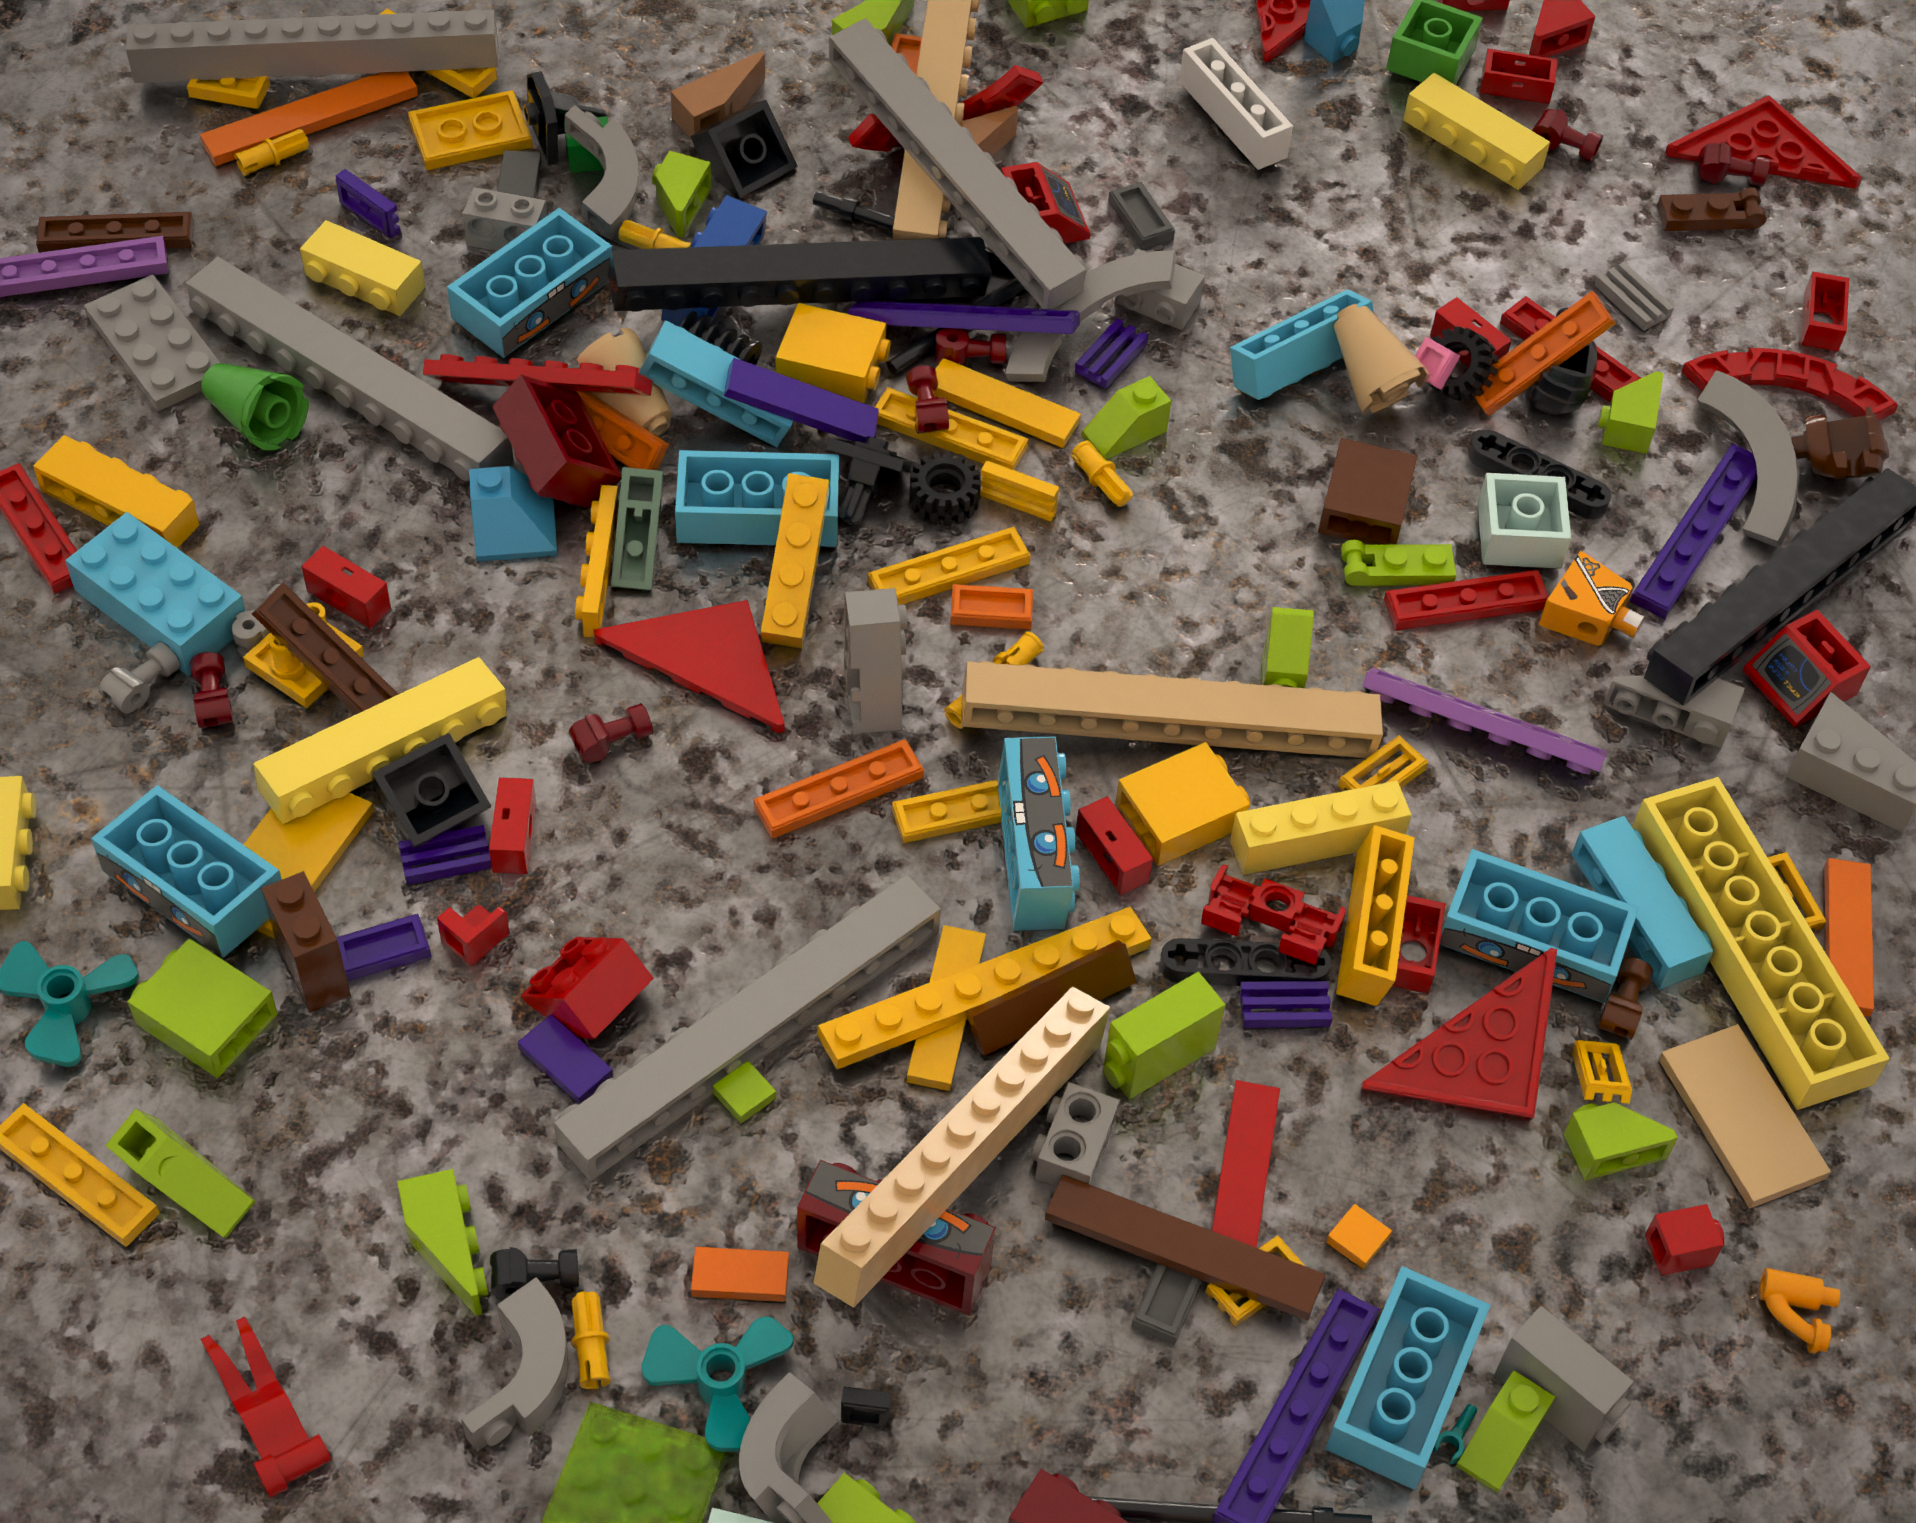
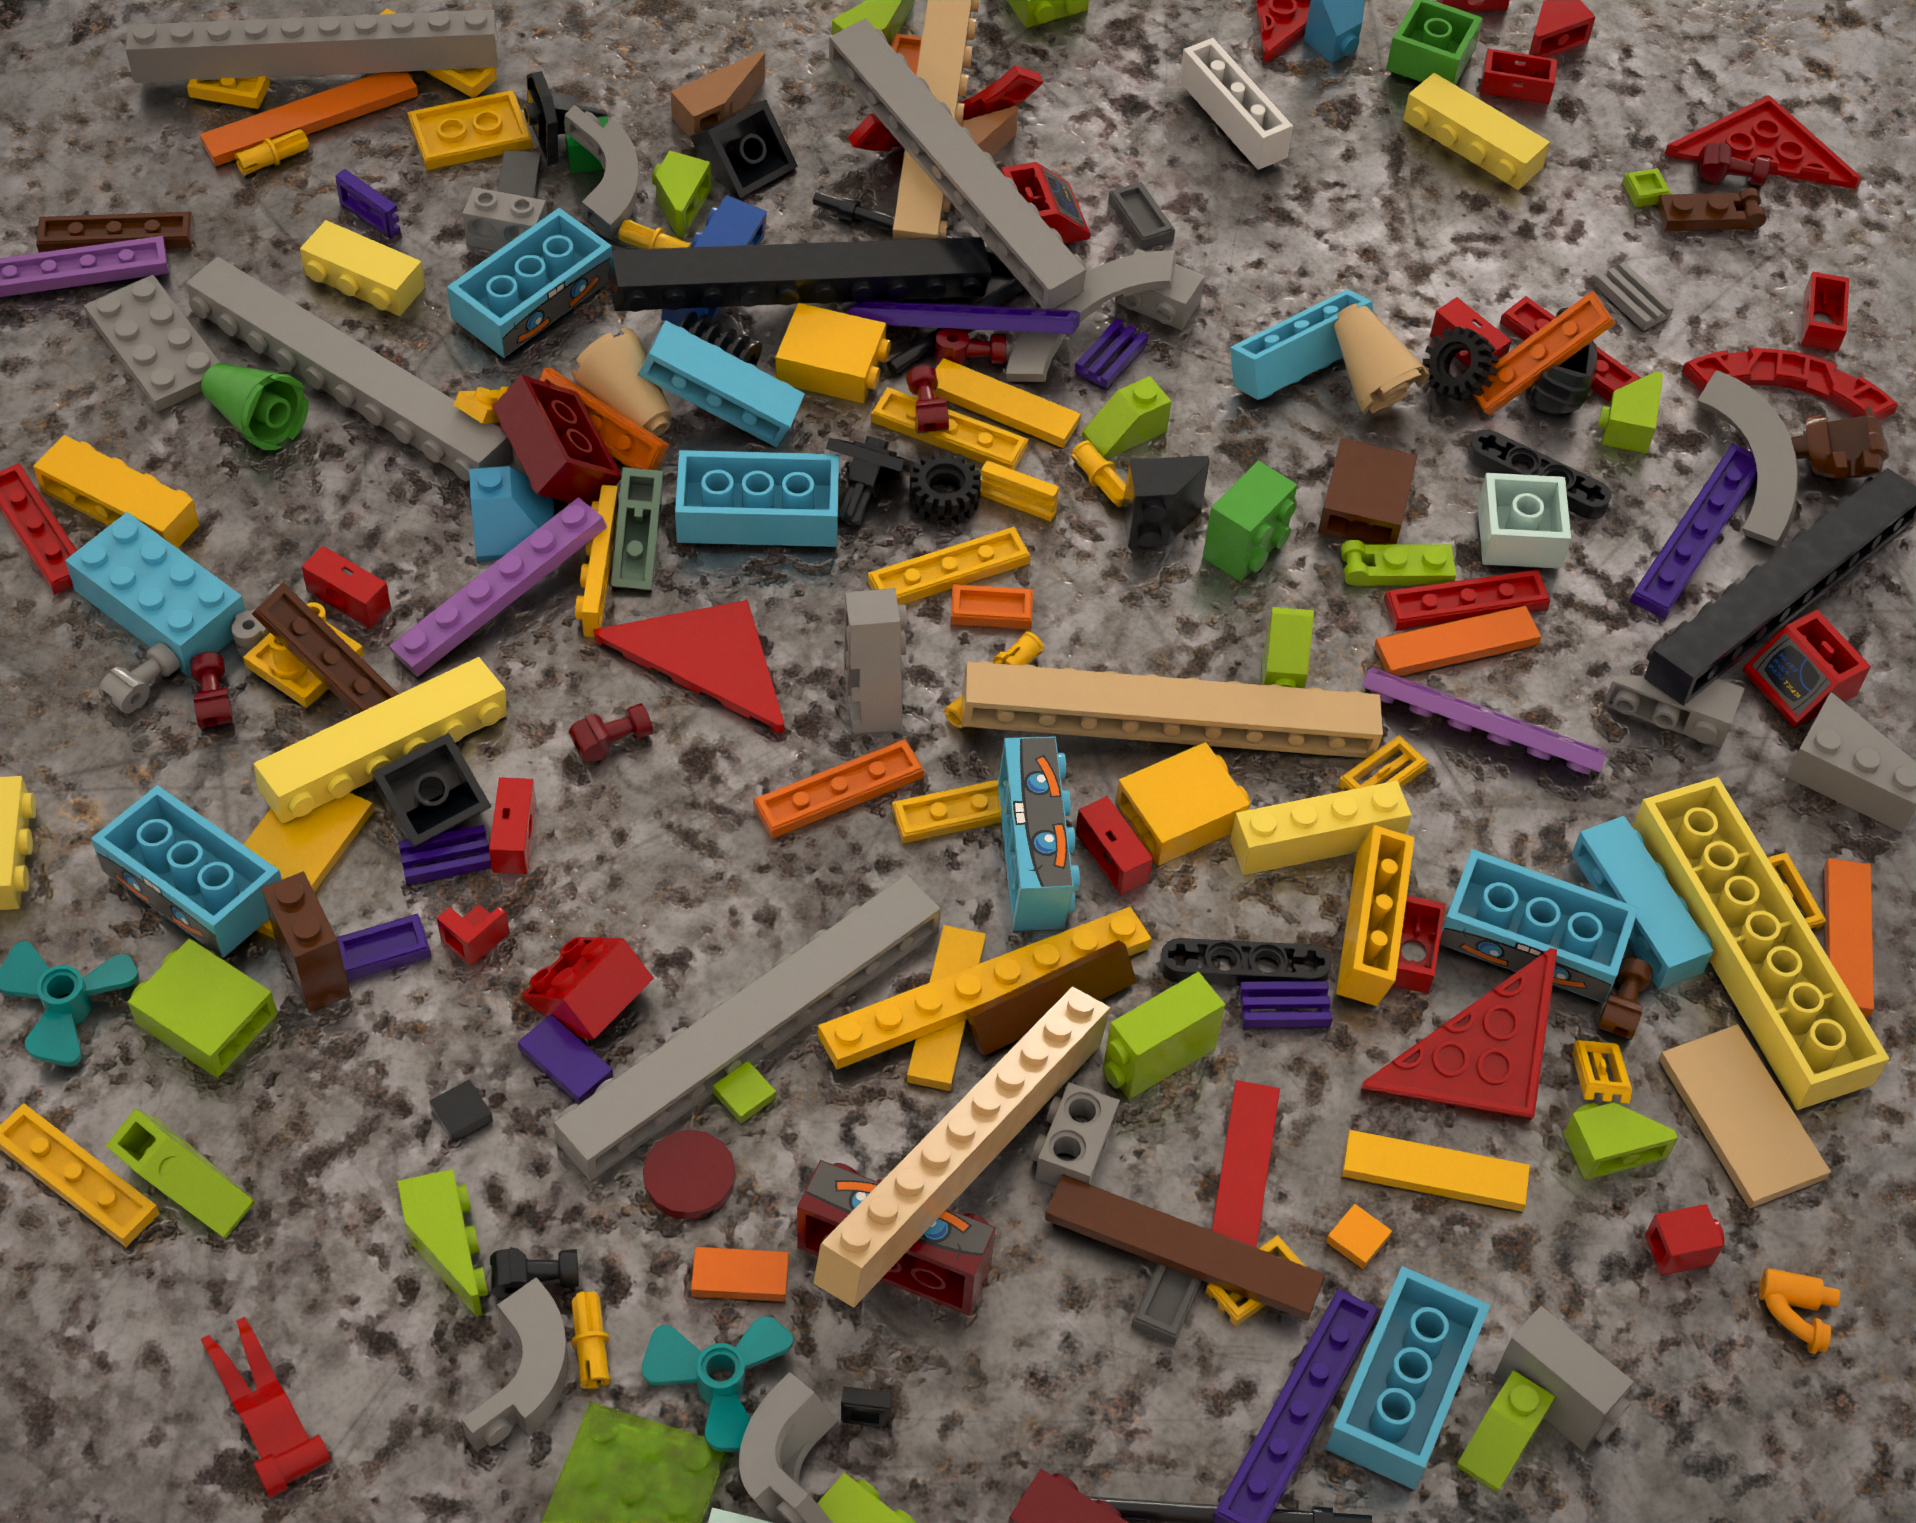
(461, 1110): none -> black tile
(479, 403): none -> yellow plate
(497, 586): none -> medium lavender plate
(587, 378): red plate -> none
(689, 1174): none -> dark red tile
(795, 561): yellow brick -> none
(800, 401): dark purple tile -> none
(1162, 498): none -> black slope
(1250, 521): none -> bright green brick
(1307, 924): red piece -> none
(1436, 1170): none -> yellow tile
(1437, 360): bright pink tile -> none
(1457, 641): none -> orange tile
(1457, 1433): teal hand -> none
(1555, 128): dark red leg -> none
(1590, 603): light orange torso -> none
(1645, 187): none -> lime tile

